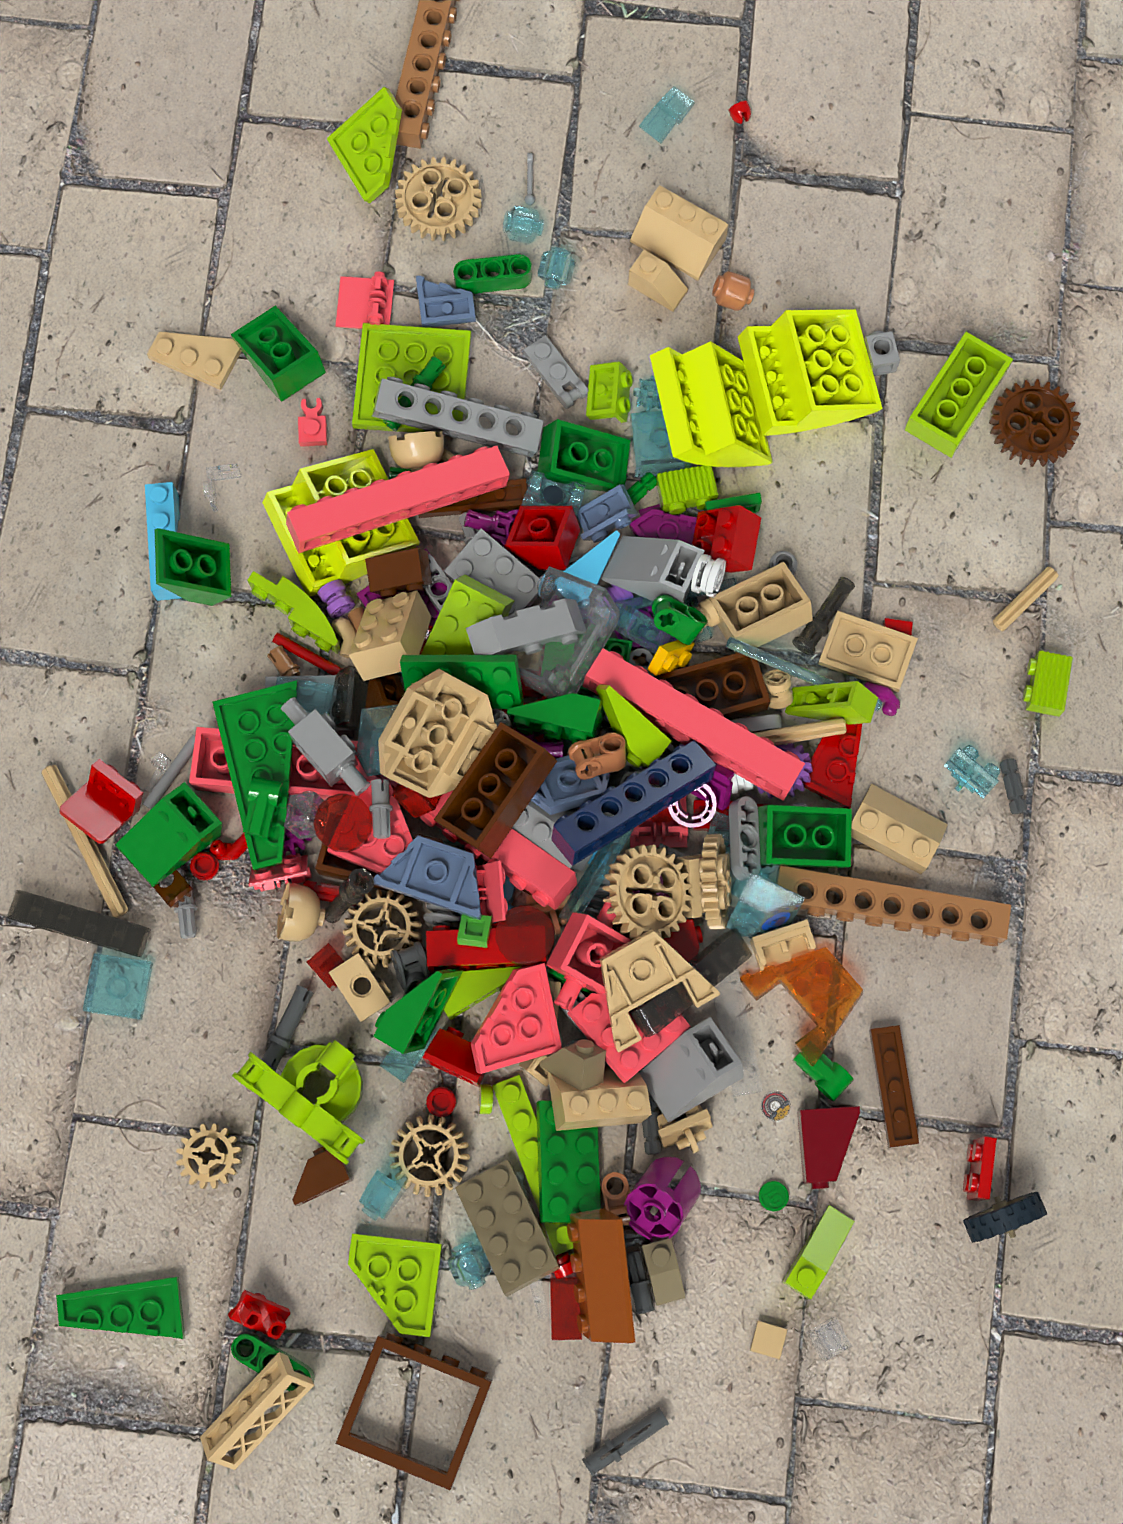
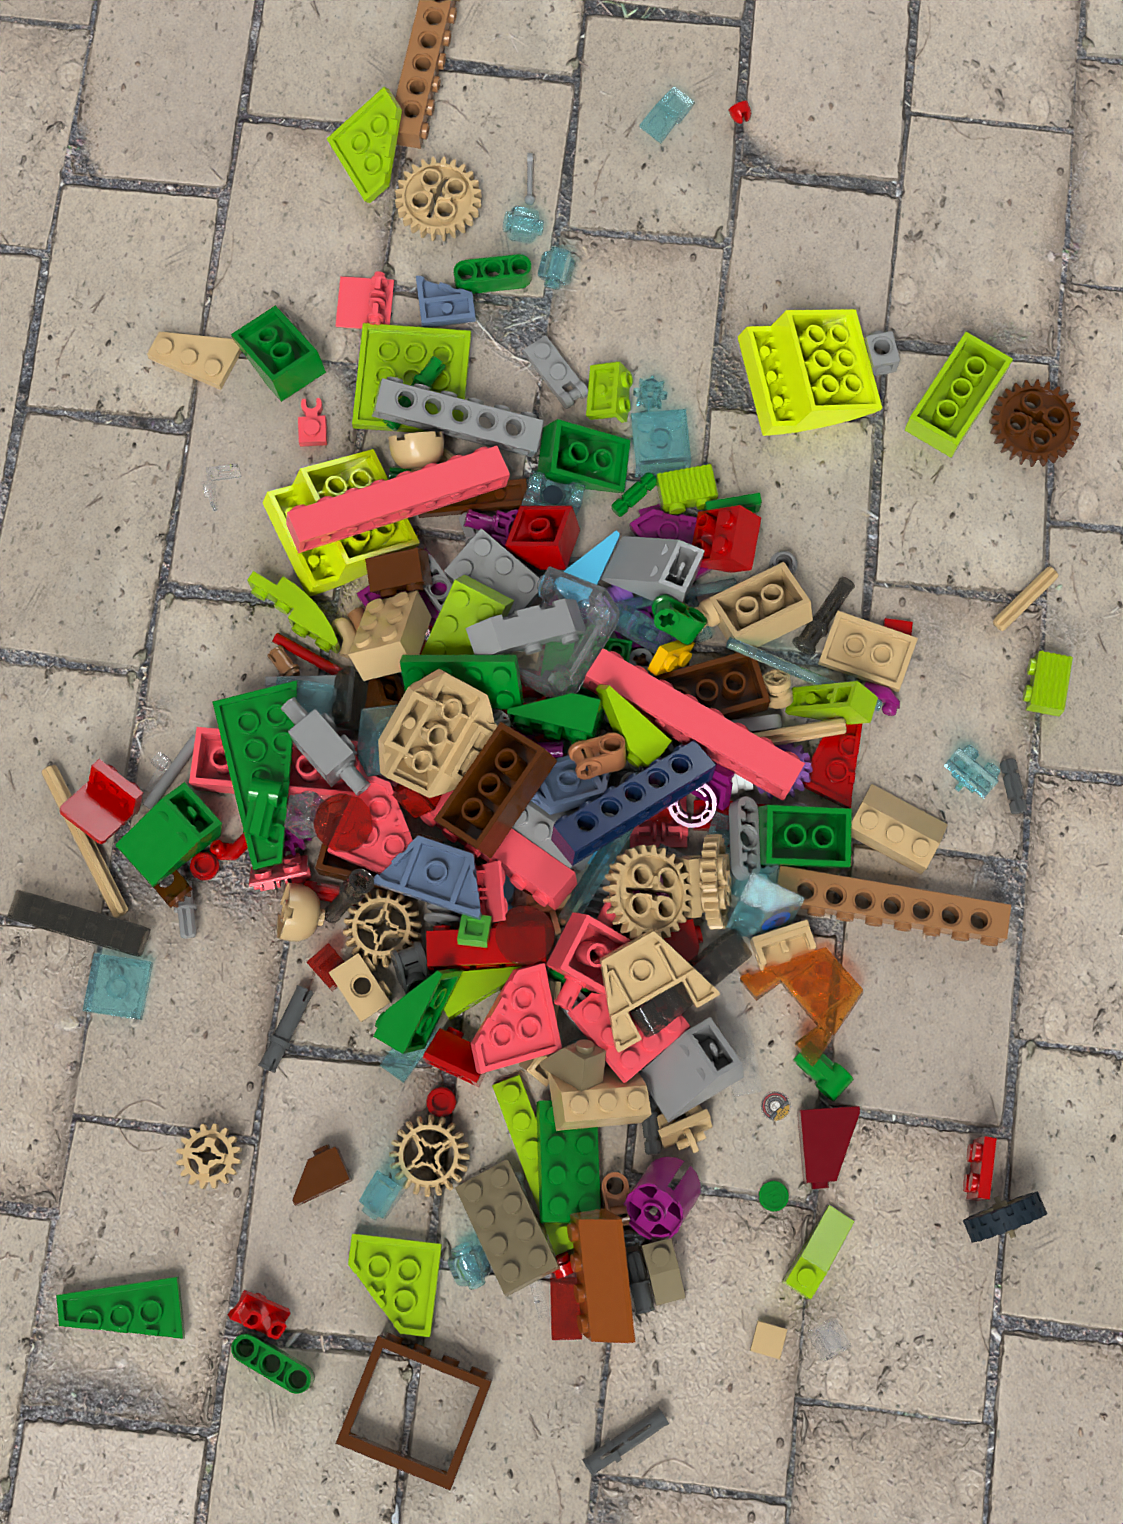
(161, 513): medium azure arch -> none
(193, 567): green slope -> none
(248, 1412): tan fence -> none
(325, 1117): lime piece -> none
(336, 598): medium lavender wheel -> none
(380, 808): light grey axle -> none
(485, 1099): lime tile -> none
(605, 513): sand blue bracket -> none
(657, 281): tan slope -> none
(679, 233): tan slope -> none
(708, 575): white wheel -> none
(709, 408): neon yellow slope -> none
(732, 291): nougat head -> none
(894, 1086): reddish brown plate -> none

